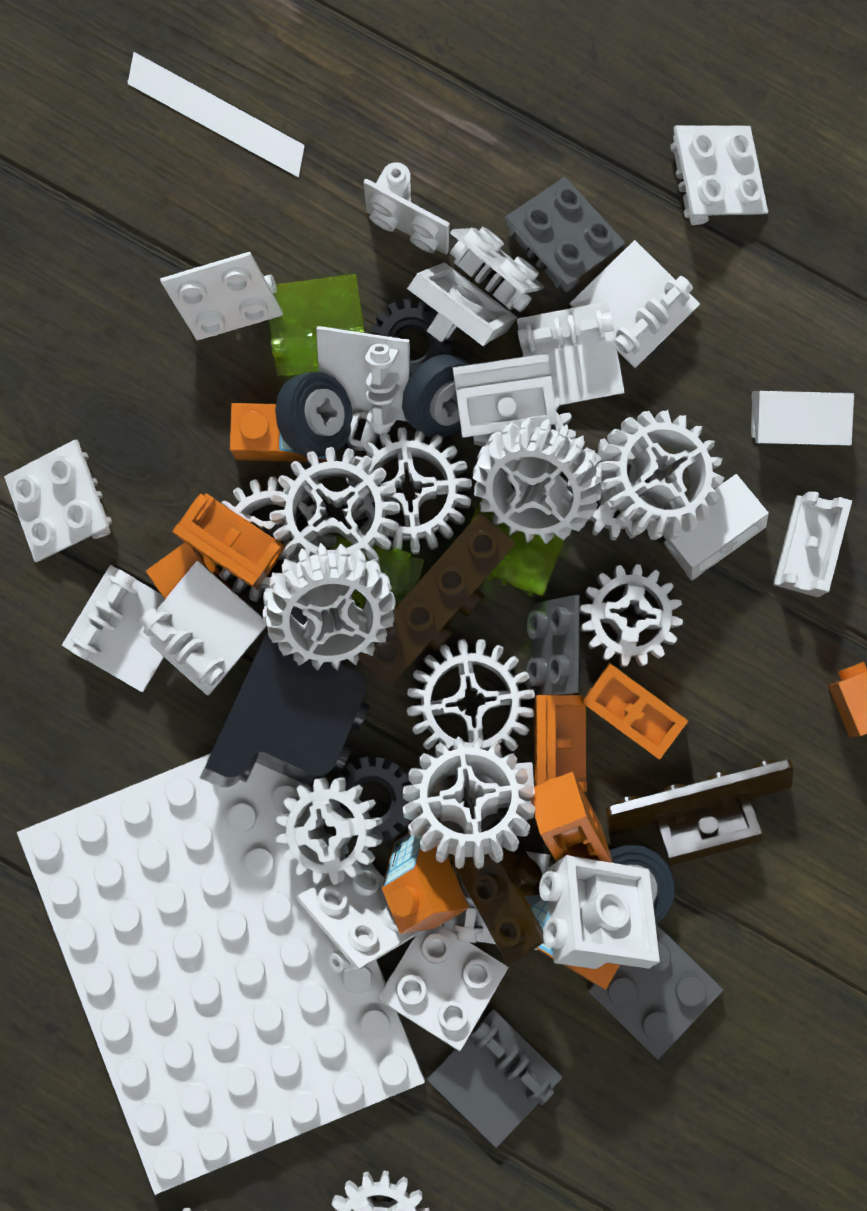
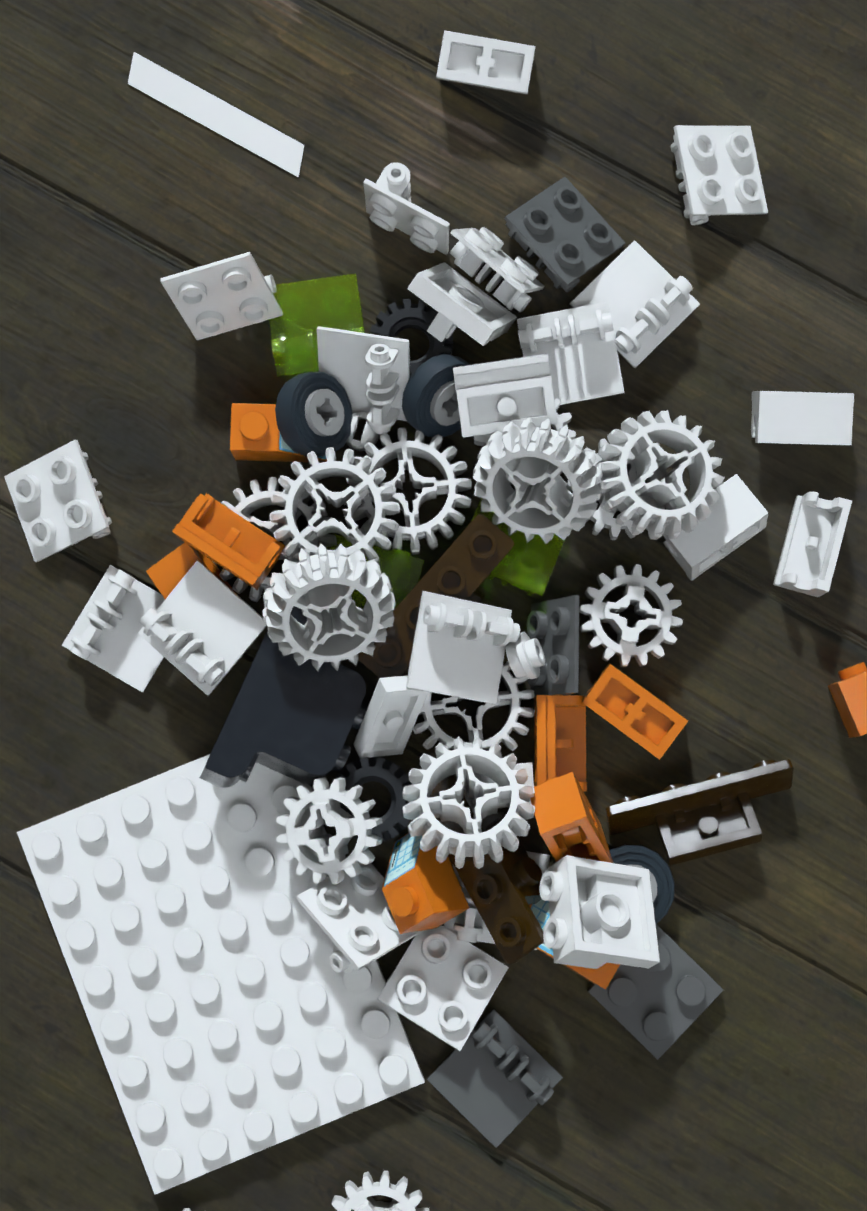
(389, 718): none -> white plate
(460, 647): none -> white hinge
(485, 62): none -> white hinge
(525, 656): none -> white plate

